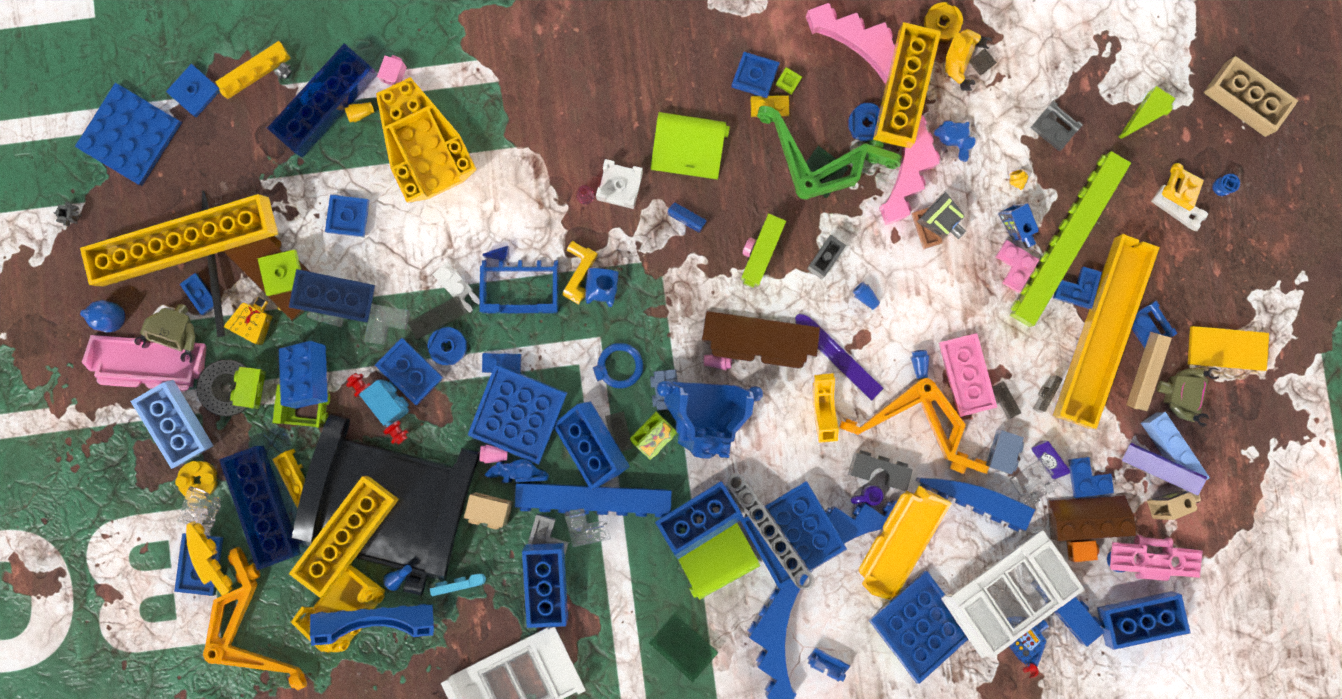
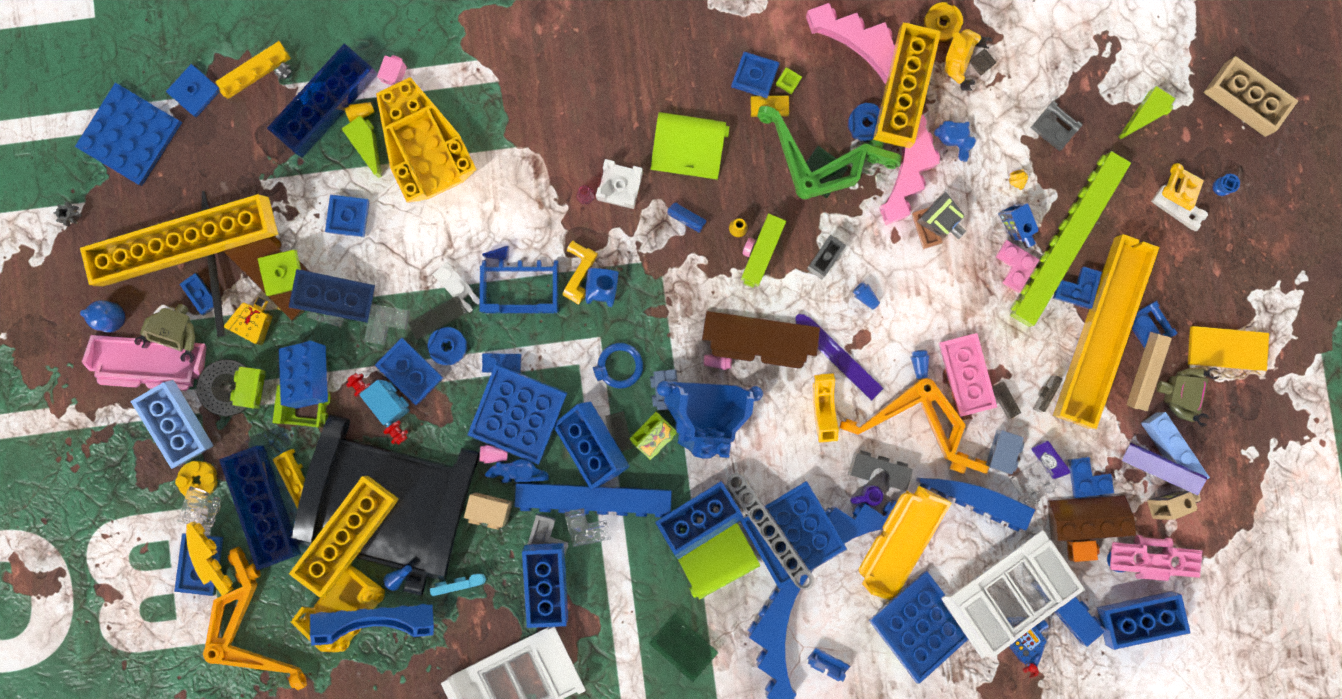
(365, 142): none -> lime slope
(738, 232): none -> yellow cone

